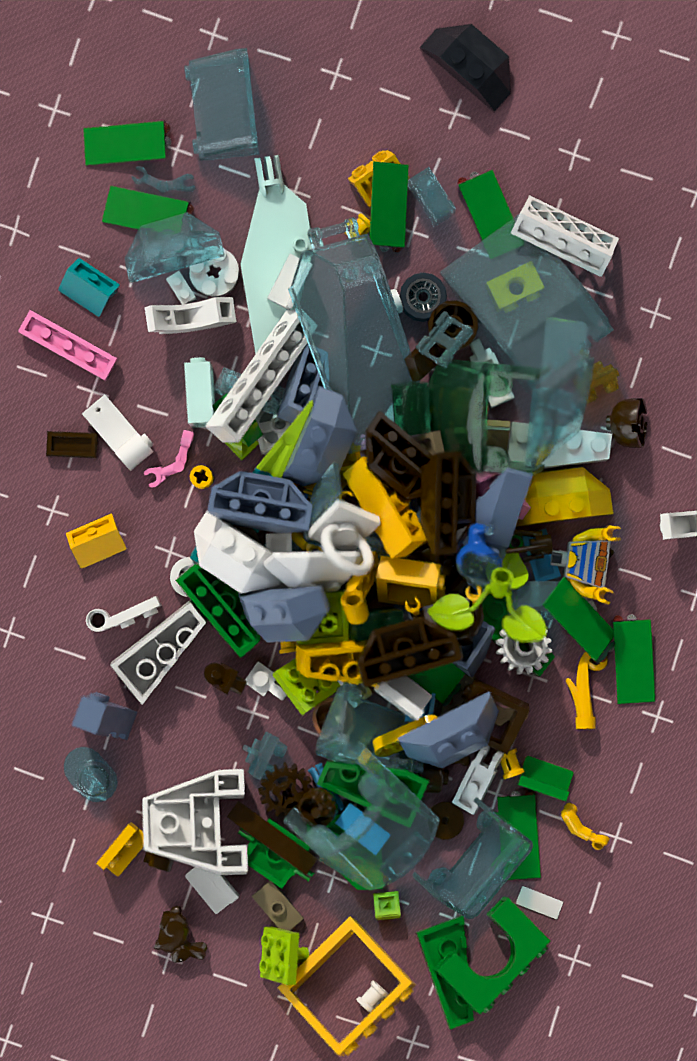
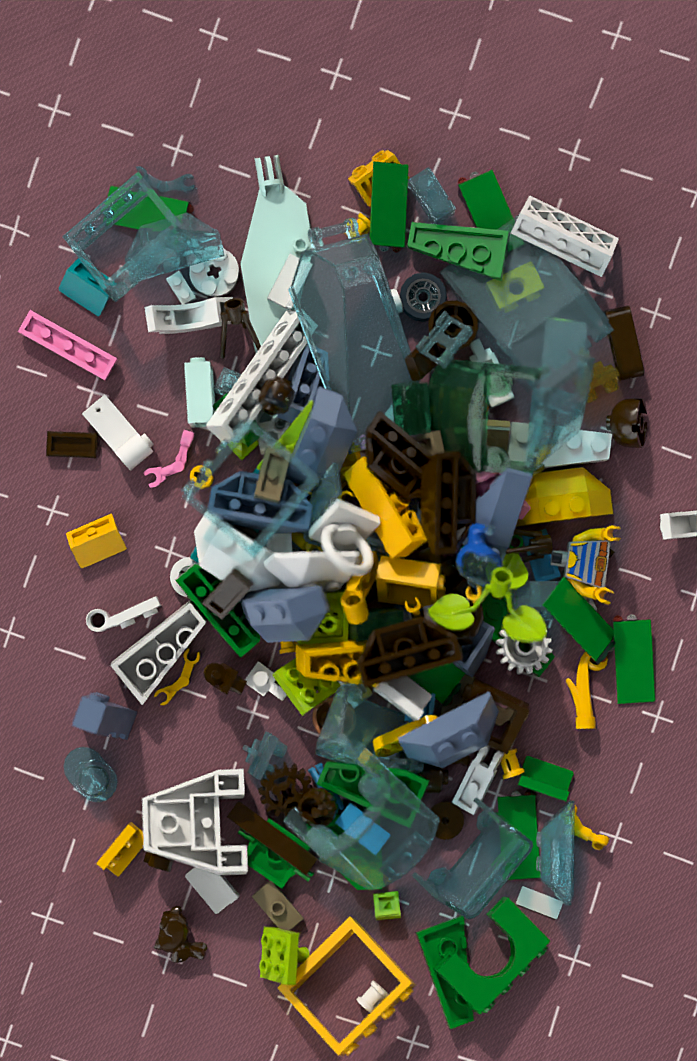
(108, 214): none -> clear light blue window
(126, 142): green piece -> none
(183, 681): none -> yellow piece
(223, 105): clear light blue windscreen -> none
(224, 451): none -> clear light blue window
(228, 593): none -> dark brown tile
(236, 314): none -> dark brown plant
(271, 476): none -> dark tan plate
(276, 396): none -> dark brown head
(466, 247): none -> green wing
(472, 62): black wedge -> none
(558, 853): none -> clear light blue wedge
(624, 343): none -> dark brown beam

